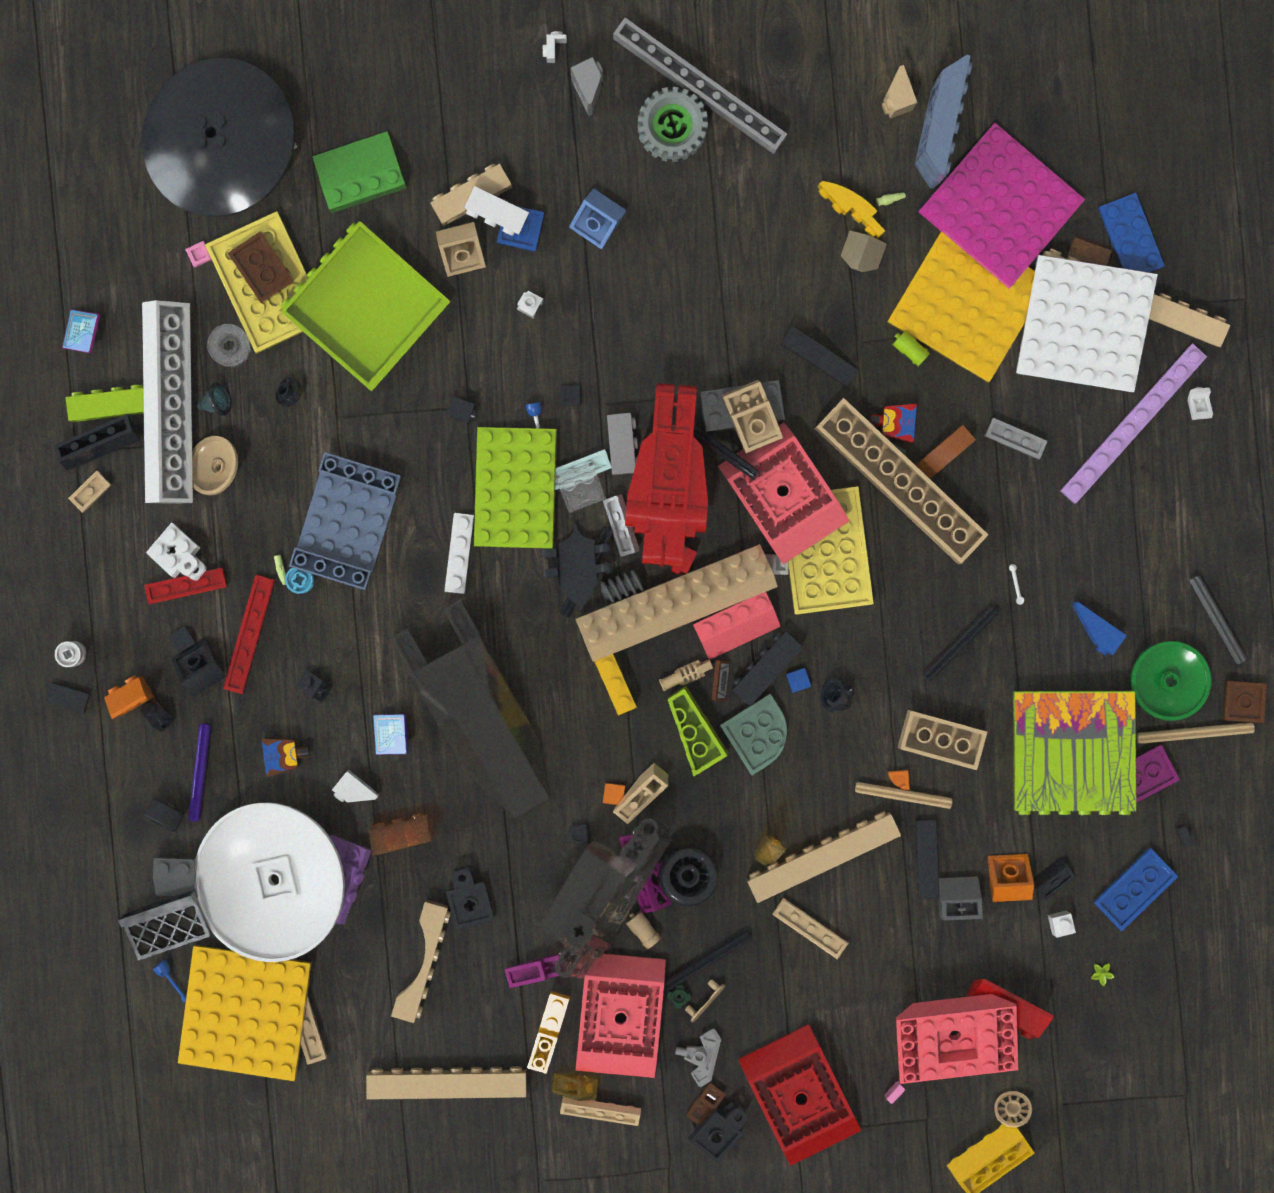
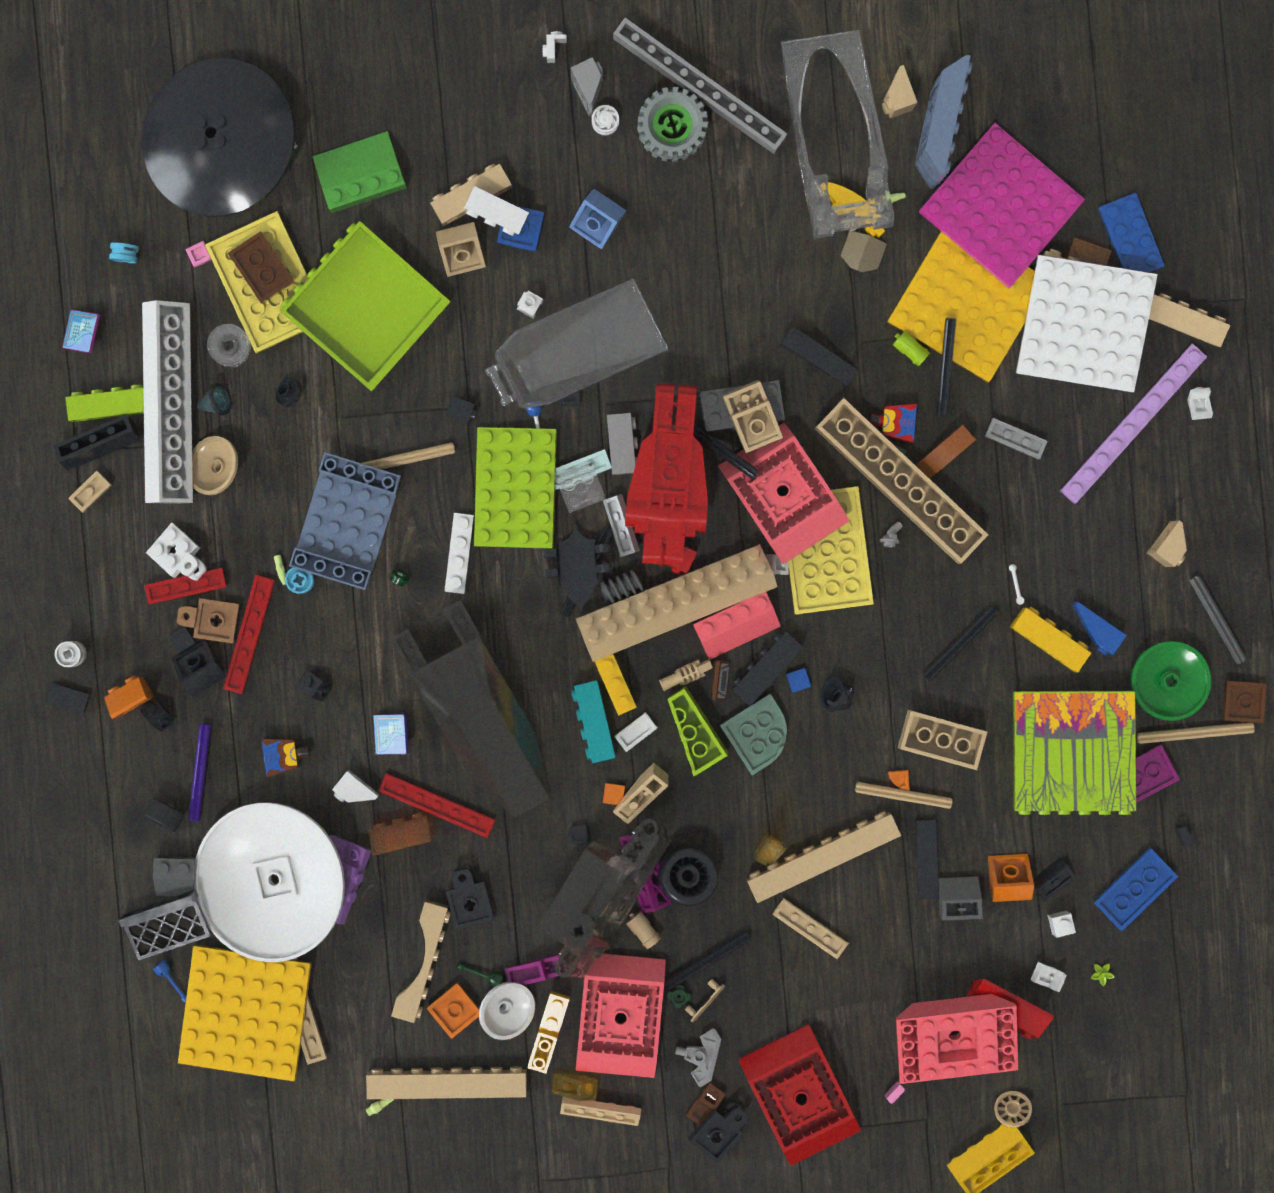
(123, 252): none -> medium azure wheel
(201, 620): none -> medium nougat plate
(378, 1106): none -> yellowish green piece
(399, 577): none -> dark green plate
(411, 457): none -> tan axle
(436, 805): none -> red tile
(454, 1010): none -> orange plate
(494, 979): none -> dark green hinge
(514, 1014): none -> white dish
(577, 347): none -> clear windscreen
(594, 721): none -> teal brick
(605, 120): none -> white wheel
(635, 732): none -> white tile
(878, 208): none -> clear windscreen
(890, 538): none -> light grey plate
(946, 366): none -> black axle
(1048, 976): none -> white bracket
(1051, 640): none -> yellow brick
(1170, 545): none -> tan slope

